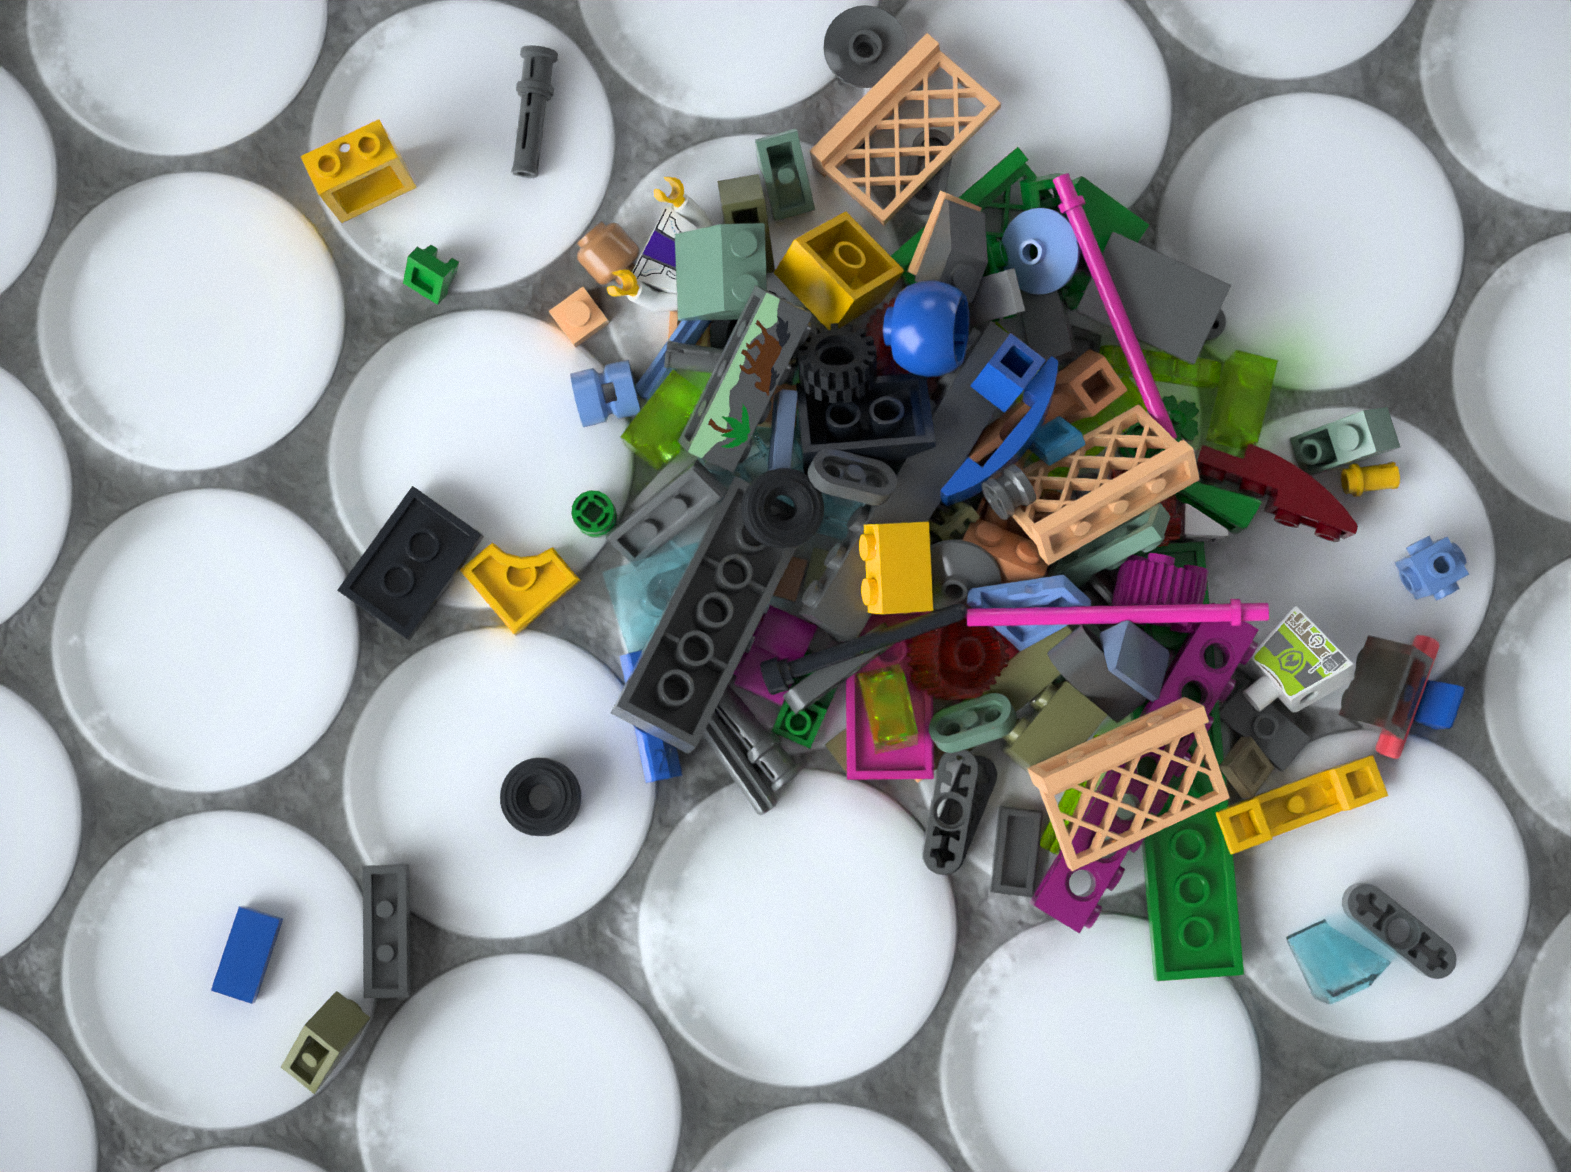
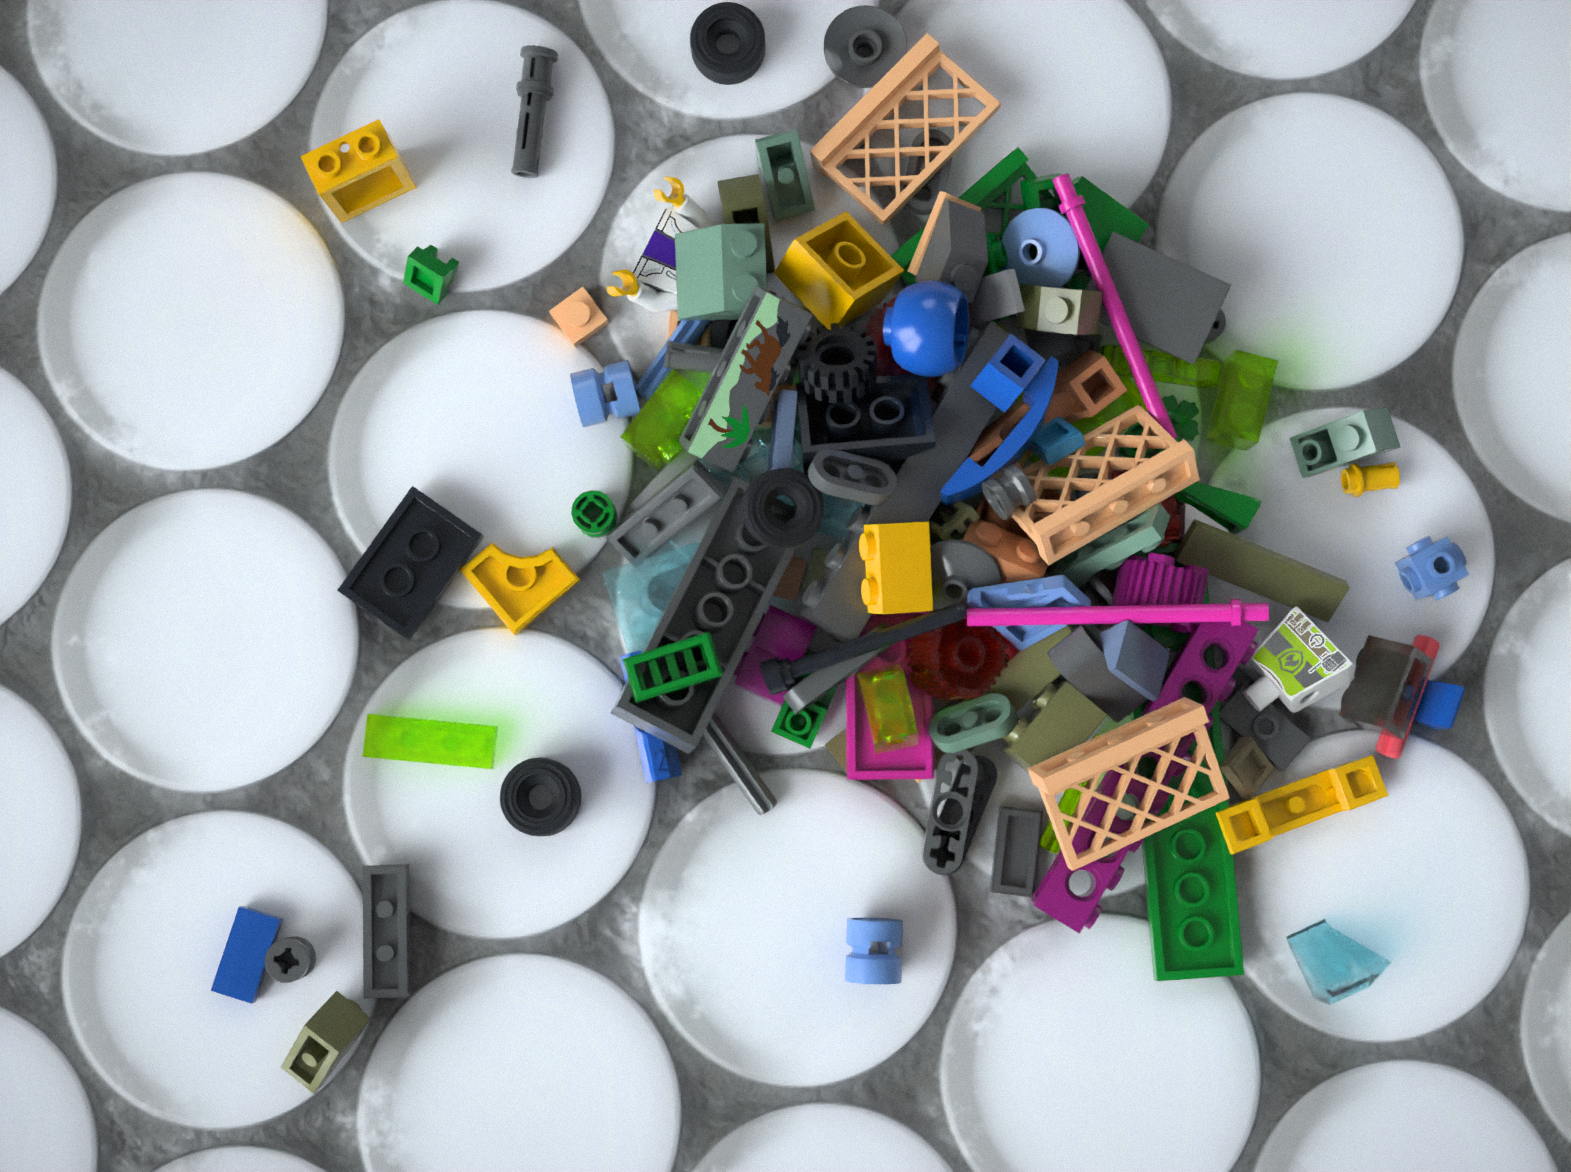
(299, 959): none -> dark grey wheel
(430, 741): none -> clear neon green plate
(607, 250): medium nougat head -> none
(709, 654): none -> green slope
(721, 20): none -> black tyre
(762, 746): dark grey pin -> none
(874, 966): none -> medium blue wheel
(1060, 310): none -> olive slope
(1261, 570): none -> olive tile
(1292, 493): dark red slope -> none
(1416, 959): dark grey beam -> none

